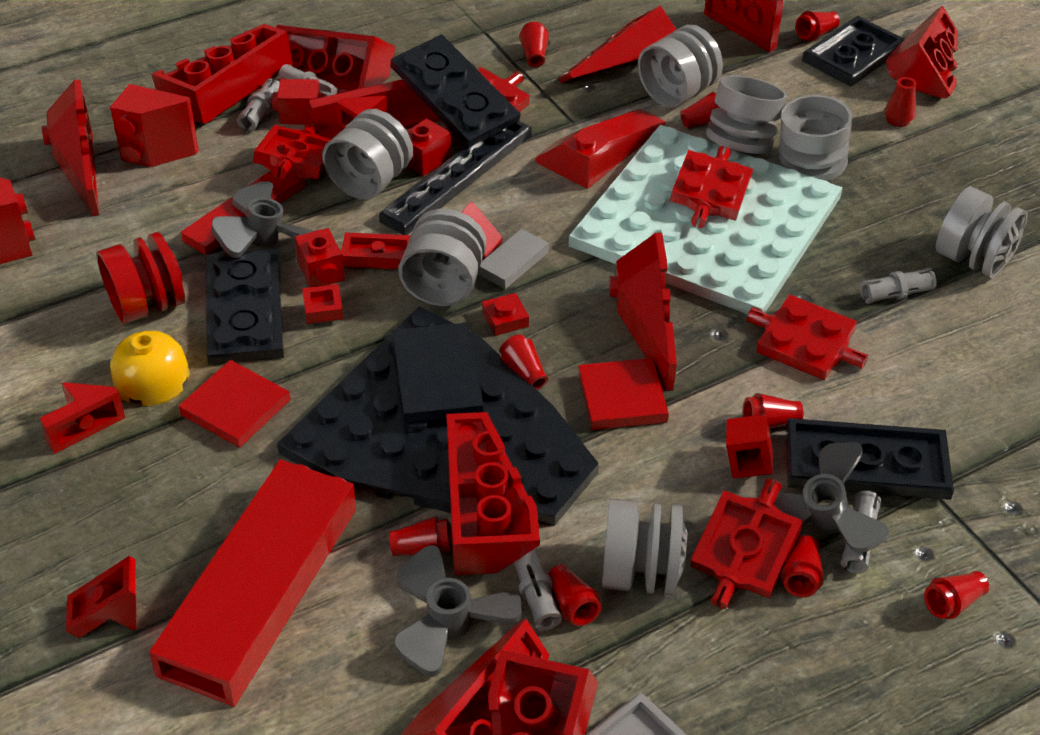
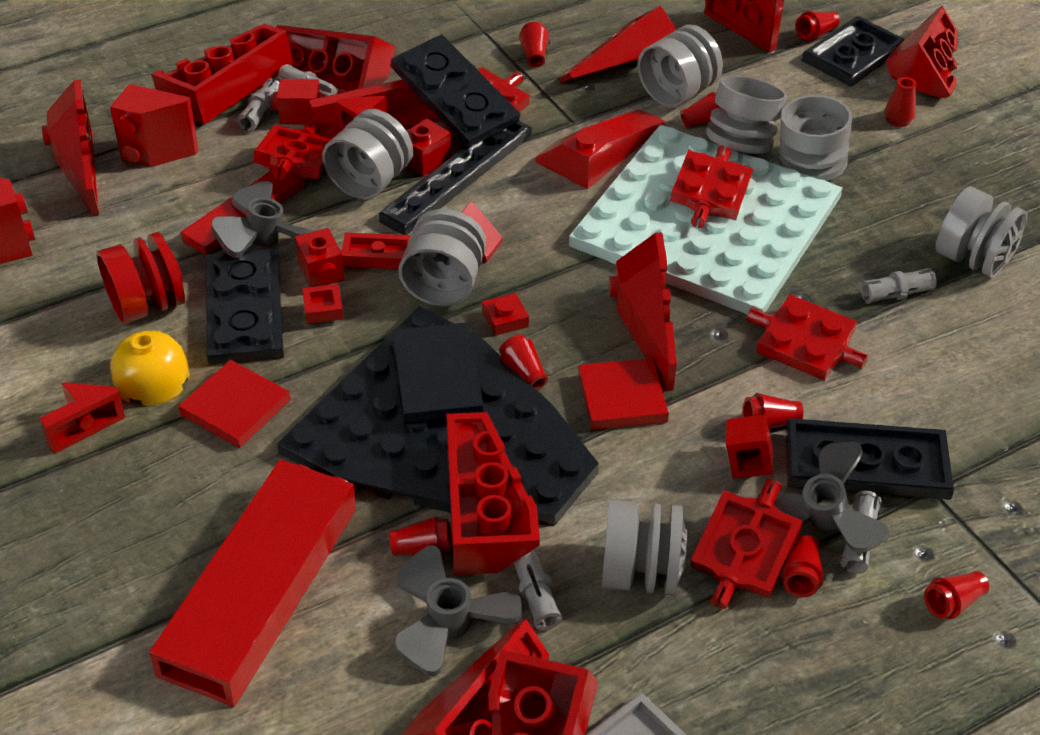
(104, 598): red slope -> none
(513, 258): light grey tile -> none
(576, 598): red cone -> none

